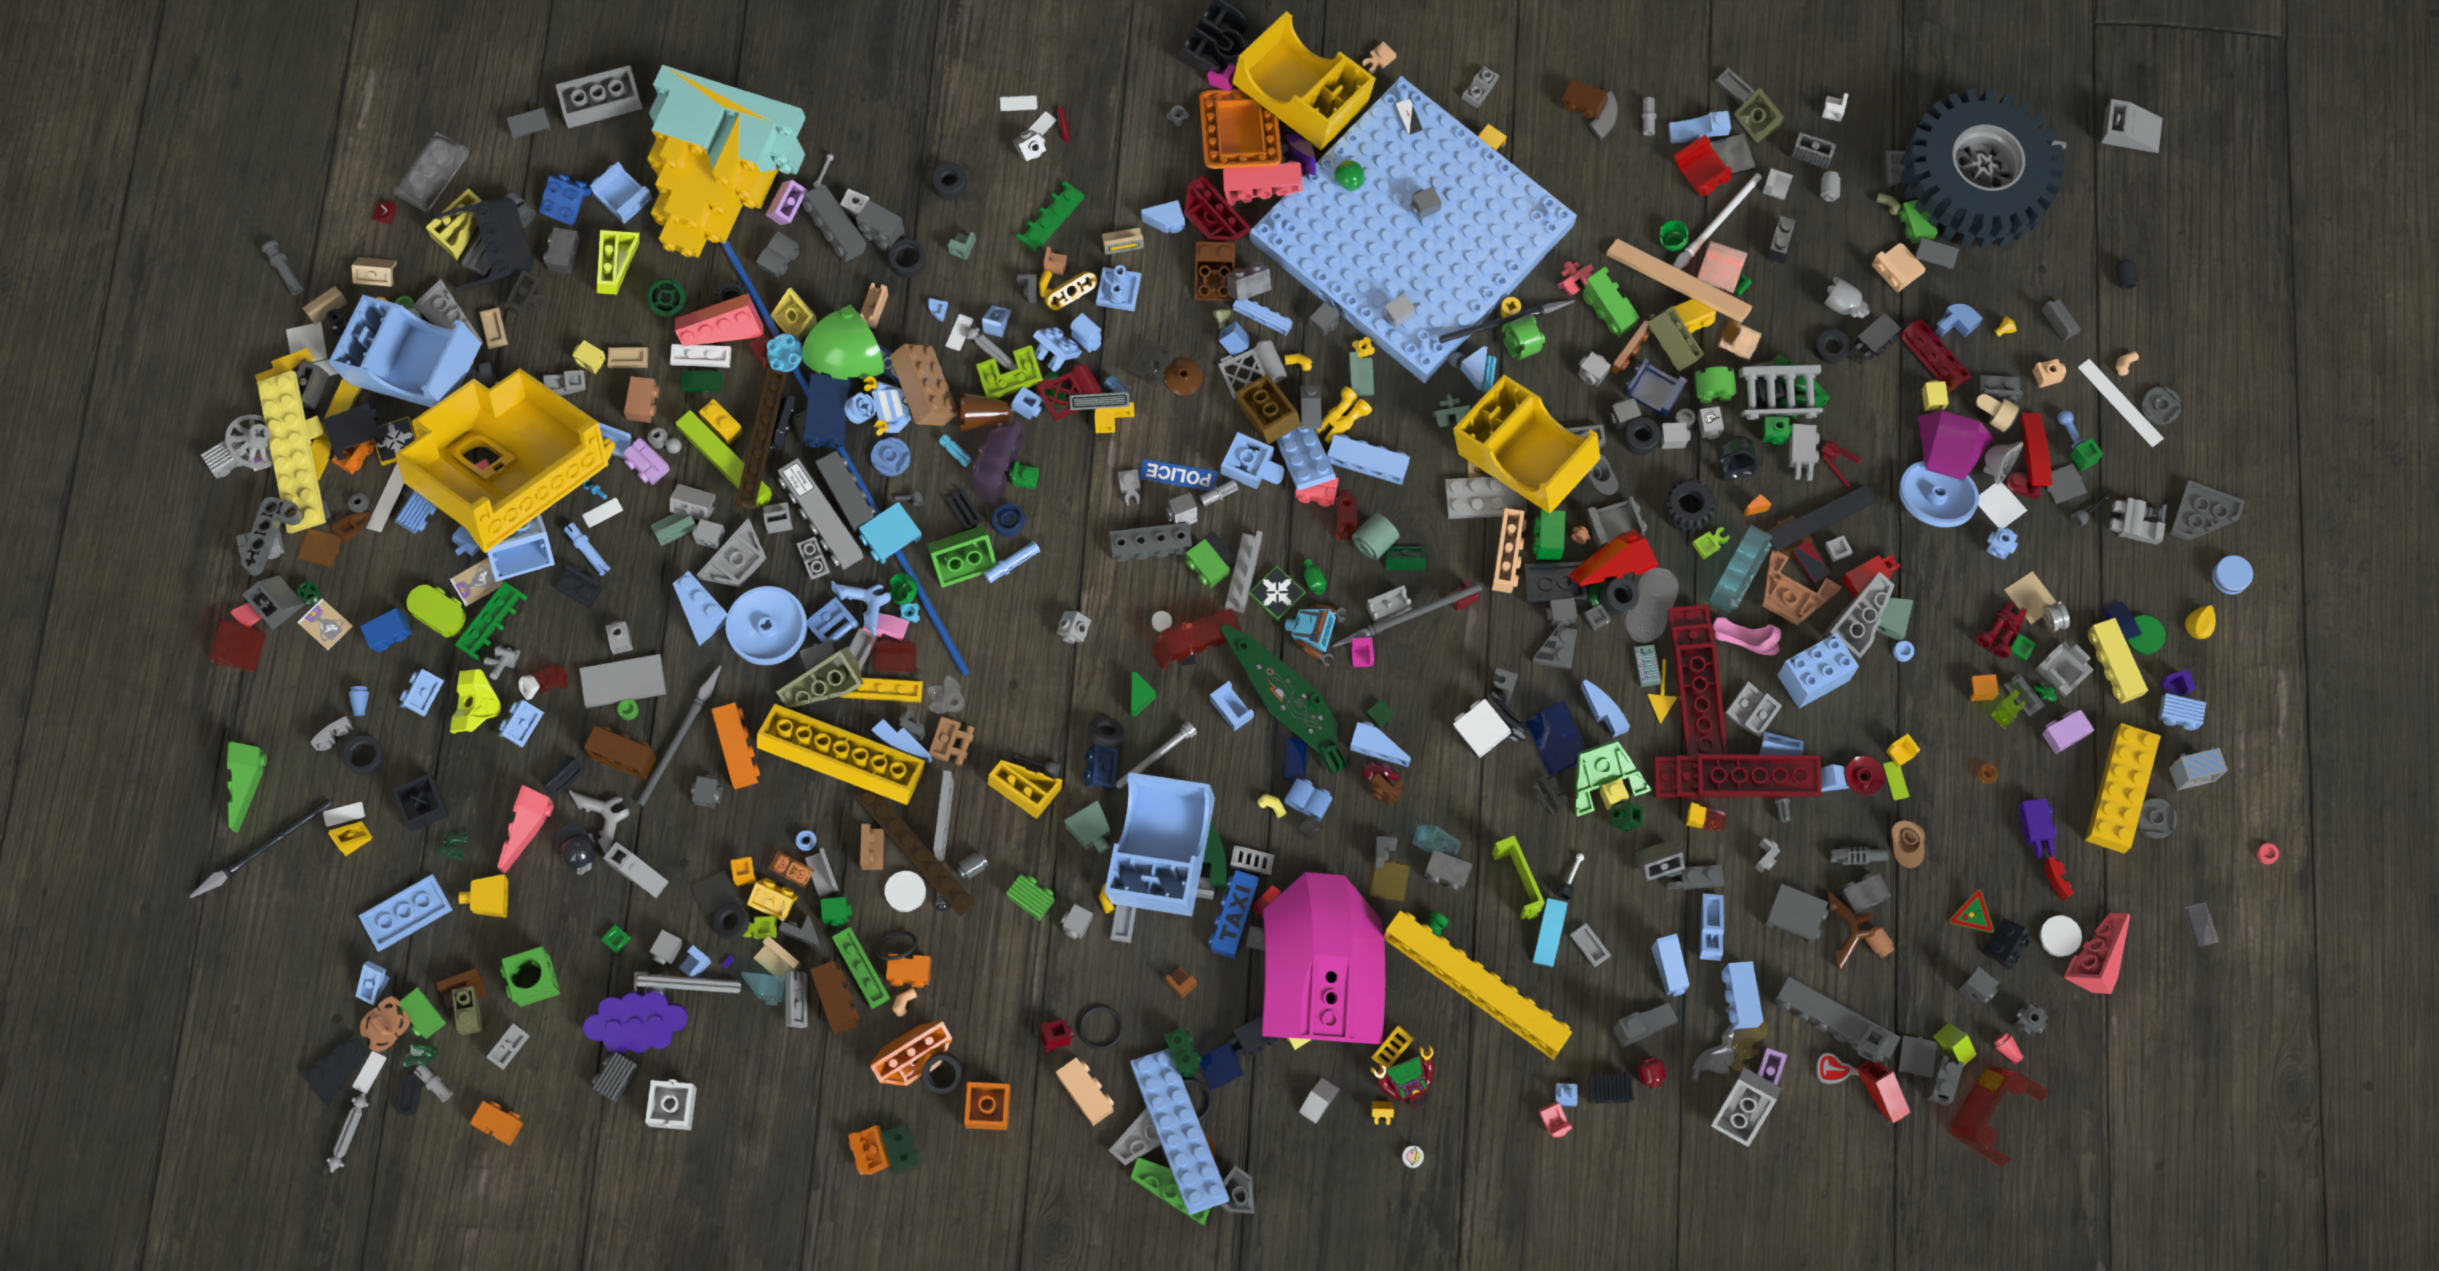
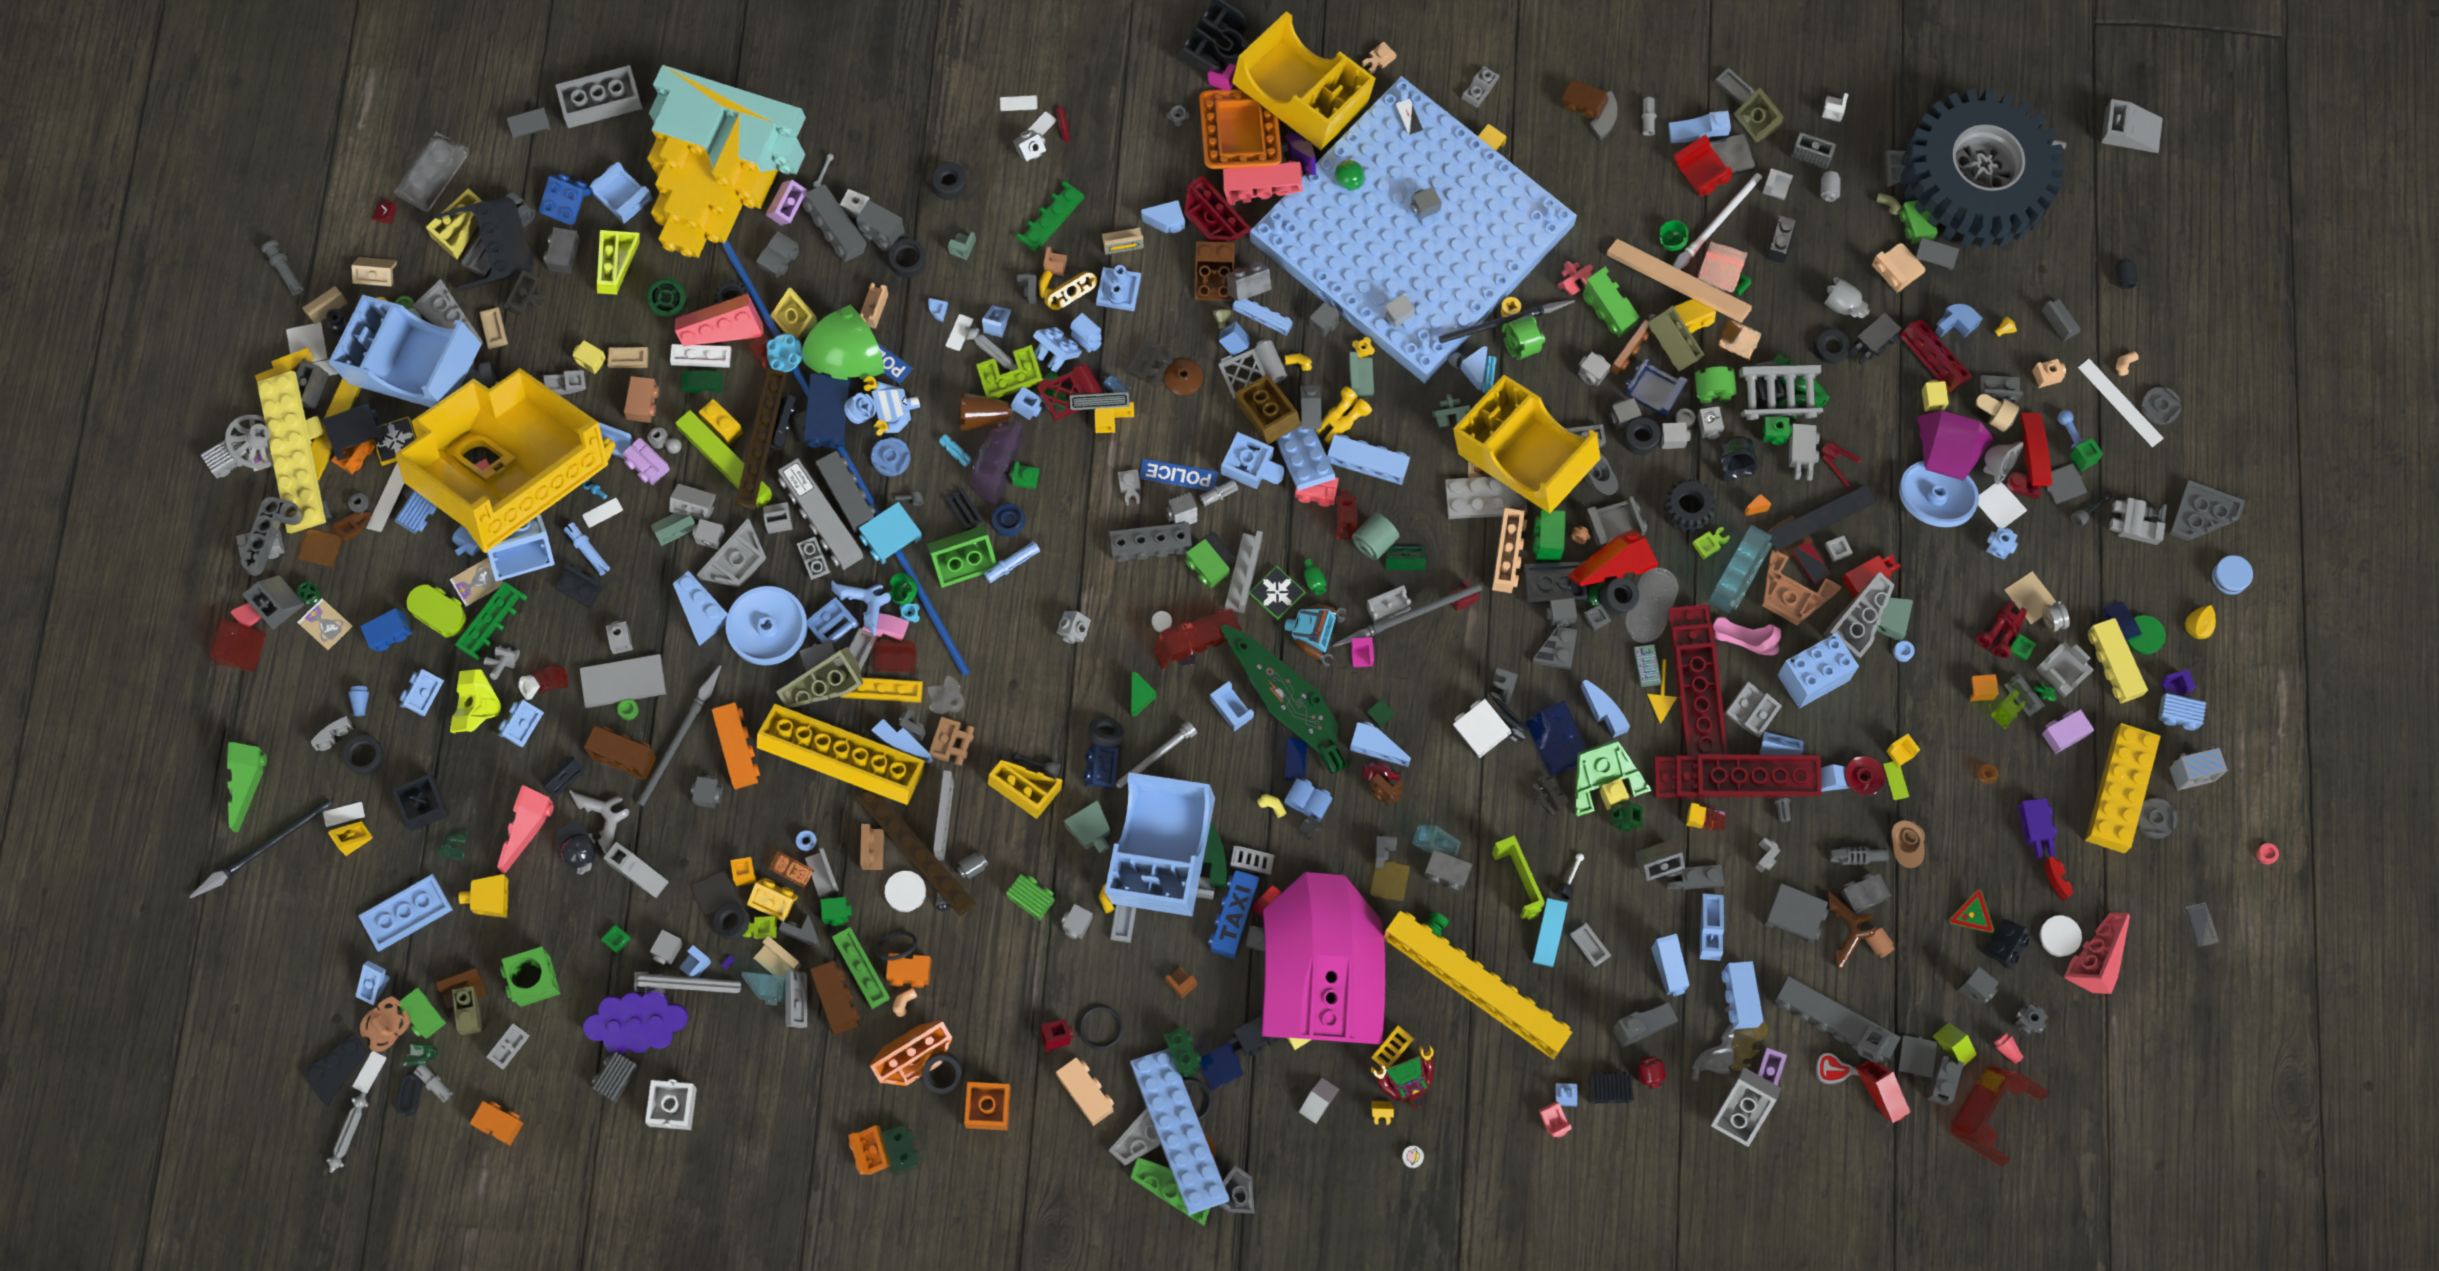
(924, 384): medium nougat brick -> none

